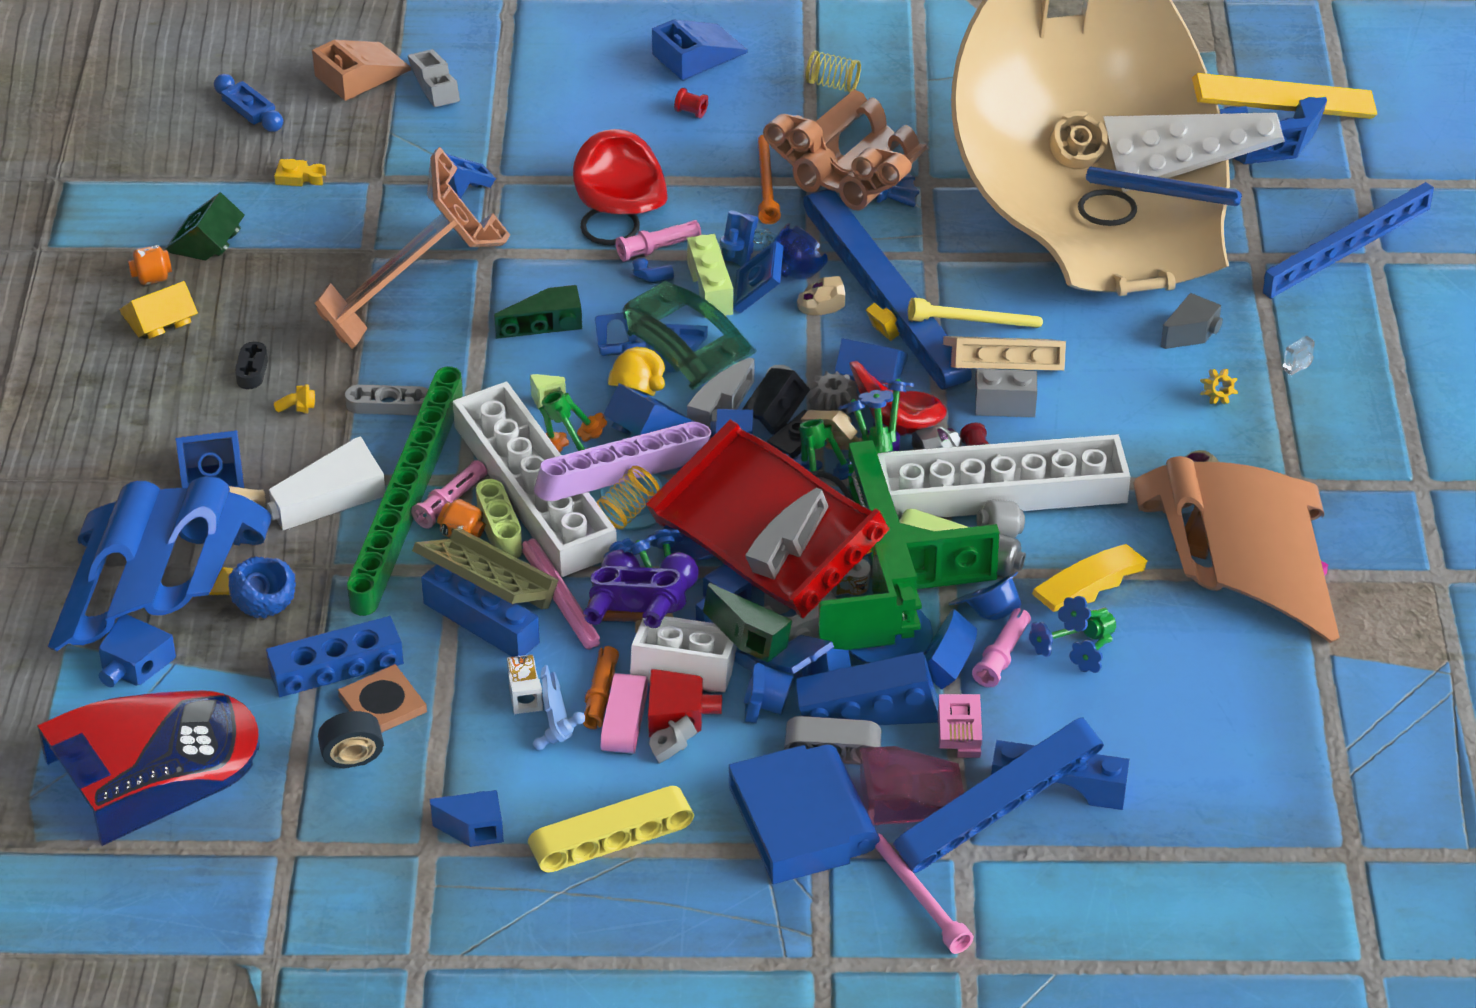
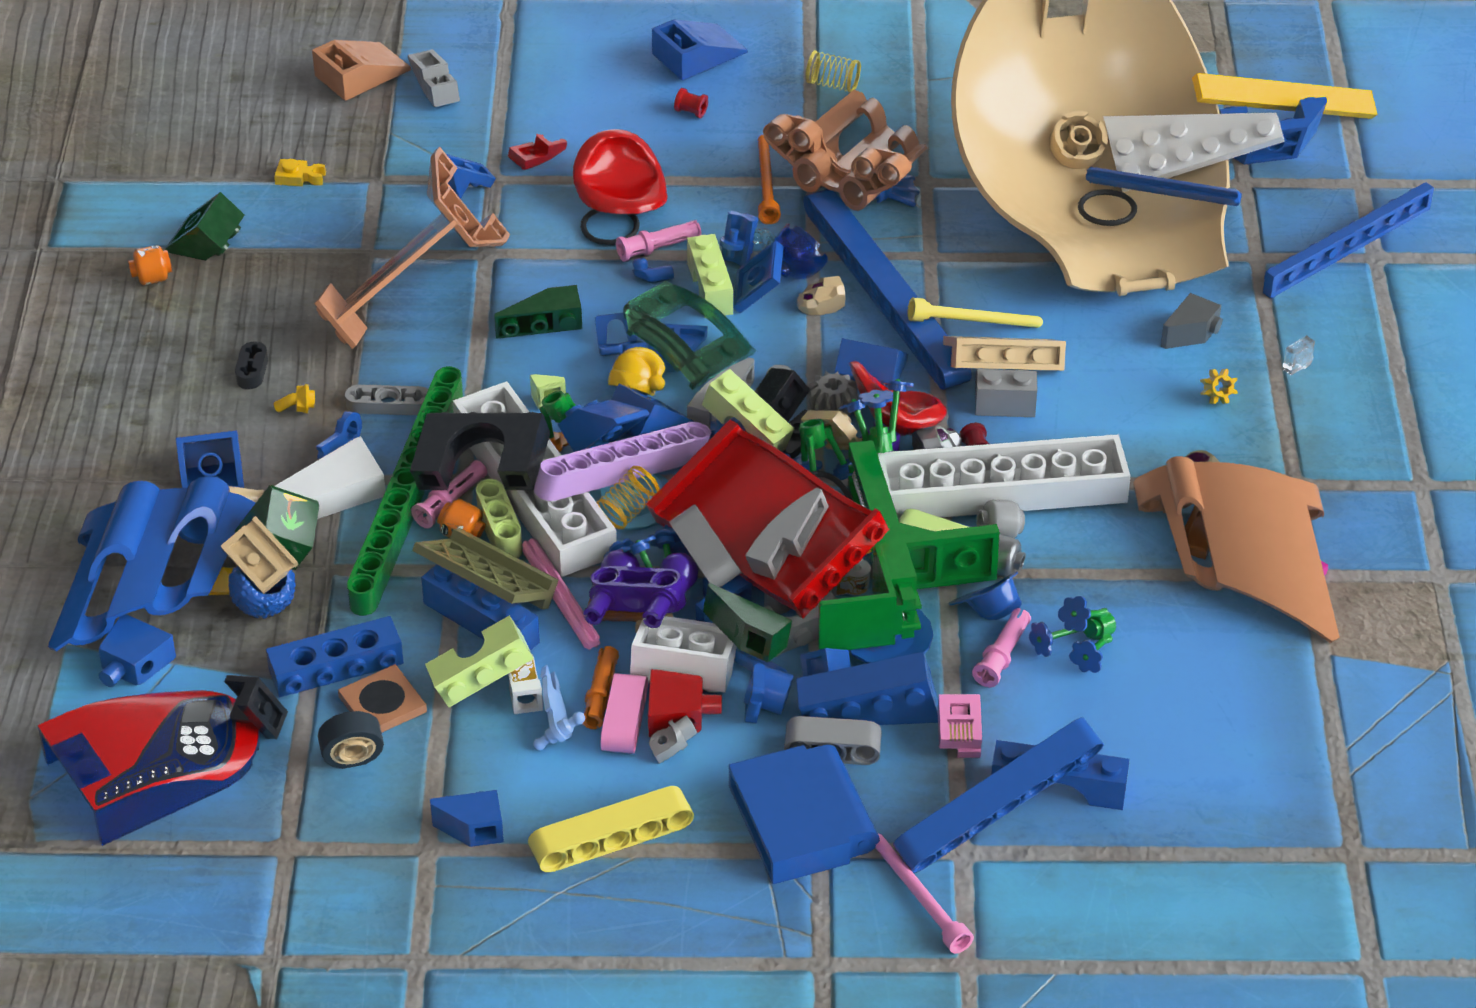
(160, 309): yellow slope -> none
(248, 102): blue plate -> none
(256, 705): none -> black panel
(259, 555): none -> tan plate
(289, 518): none -> slope
(347, 429): none -> blue piece
(450, 434): none -> black arch
(501, 653): none -> yellowish green arch
(534, 154): none -> red slope
(599, 423): none -> blue slope
(705, 546): none -> light grey beam
(732, 397): none -> yellowish green arch
(799, 653): blue piece -> none
(883, 321): yellow plate -> none
(906, 784): clear pink slope -> none
(950, 648): blue slope -> none
(1090, 576): yellow slope -> none

